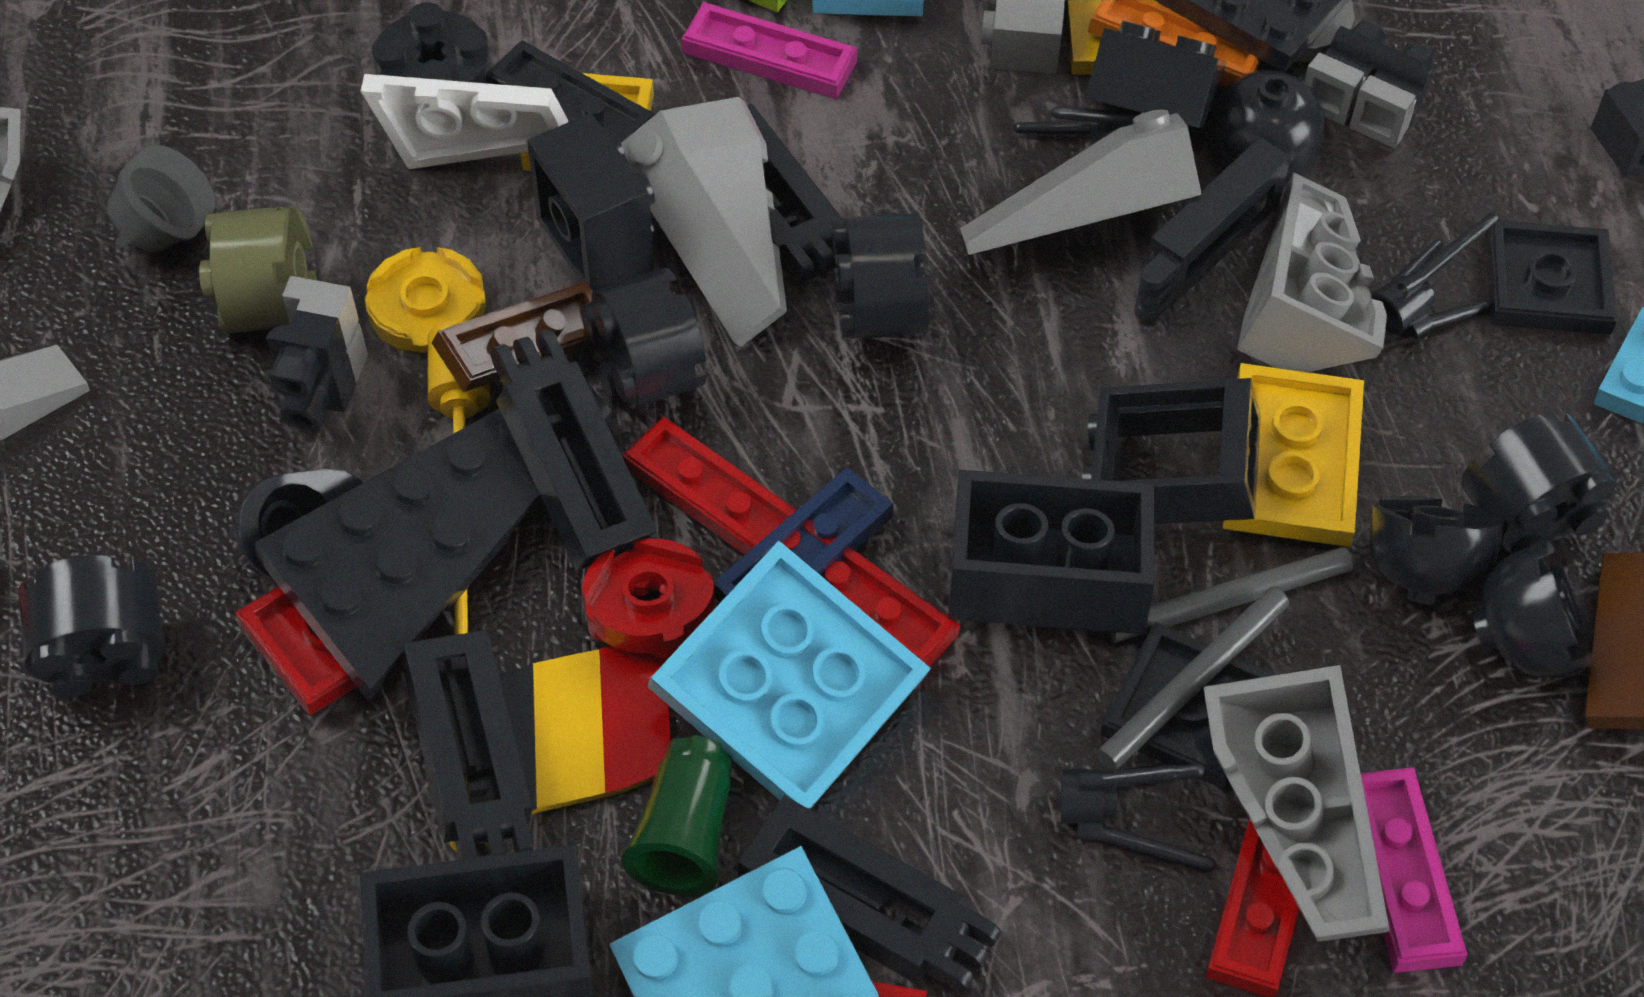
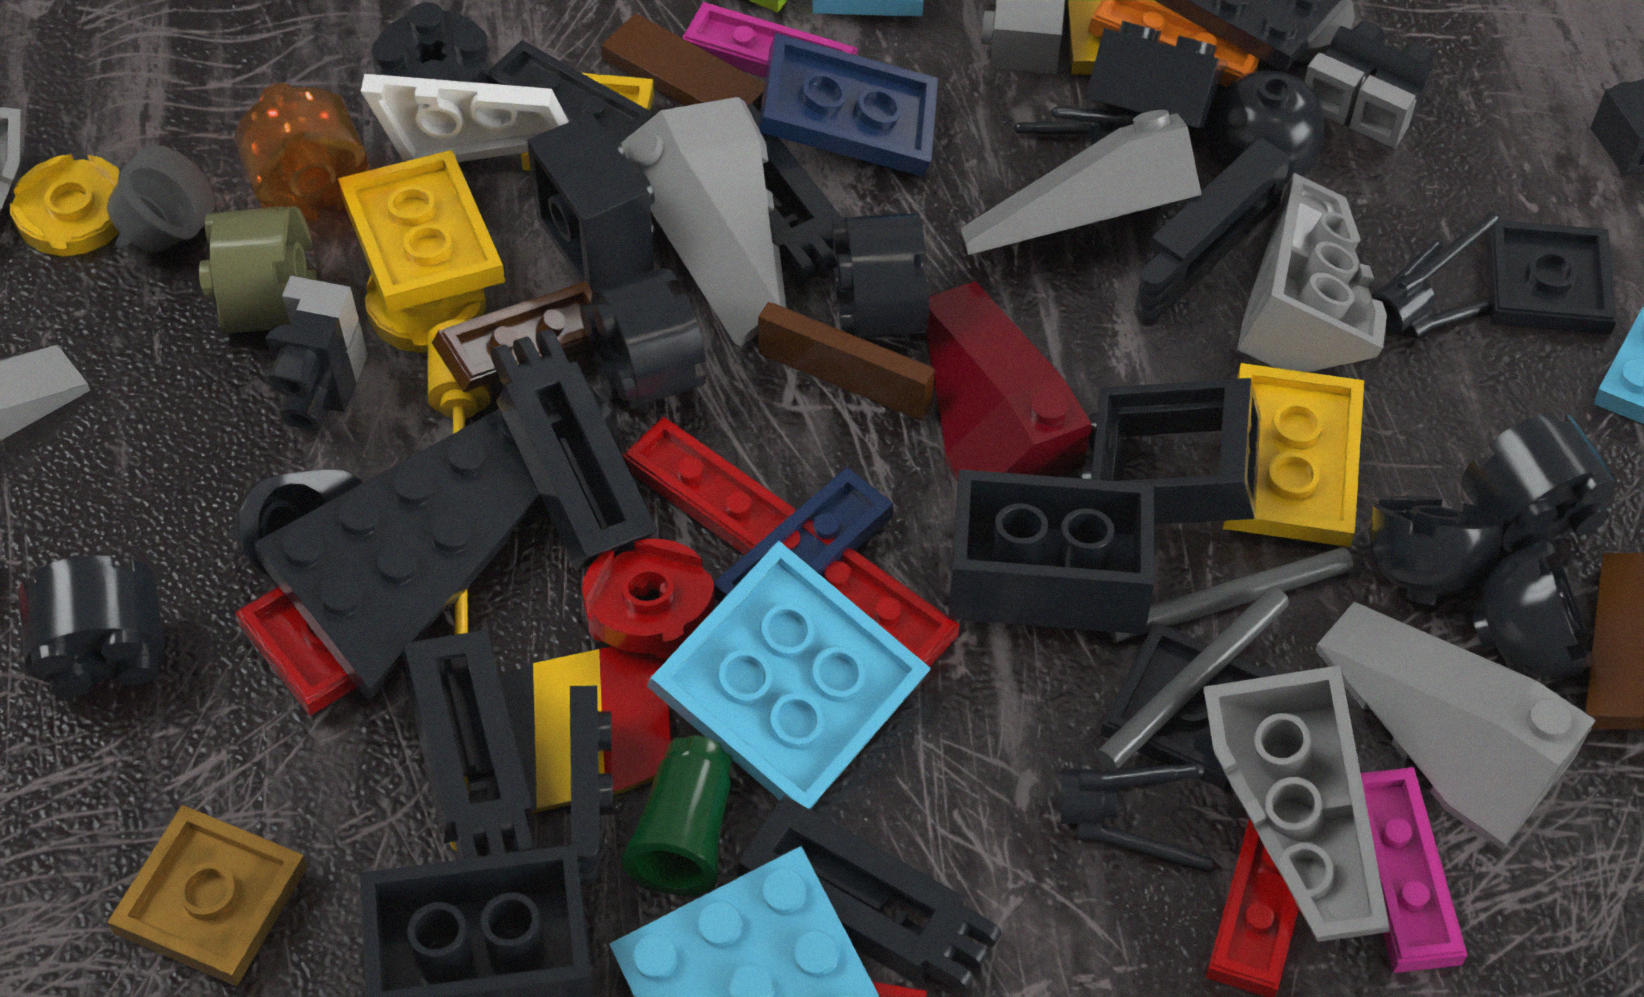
(64, 205): none -> yellow tile
(208, 895): none -> pearl gold plate
(298, 147): none -> clear orange brick
(420, 231): none -> yellow plate
(589, 789): none -> black hinge
(677, 65): none -> reddish brown tile
(845, 360): none -> reddish brown tile
(849, 105): none -> dark blue plate
(998, 393): none -> dark red wedge
(1469, 725): none -> light grey wedge

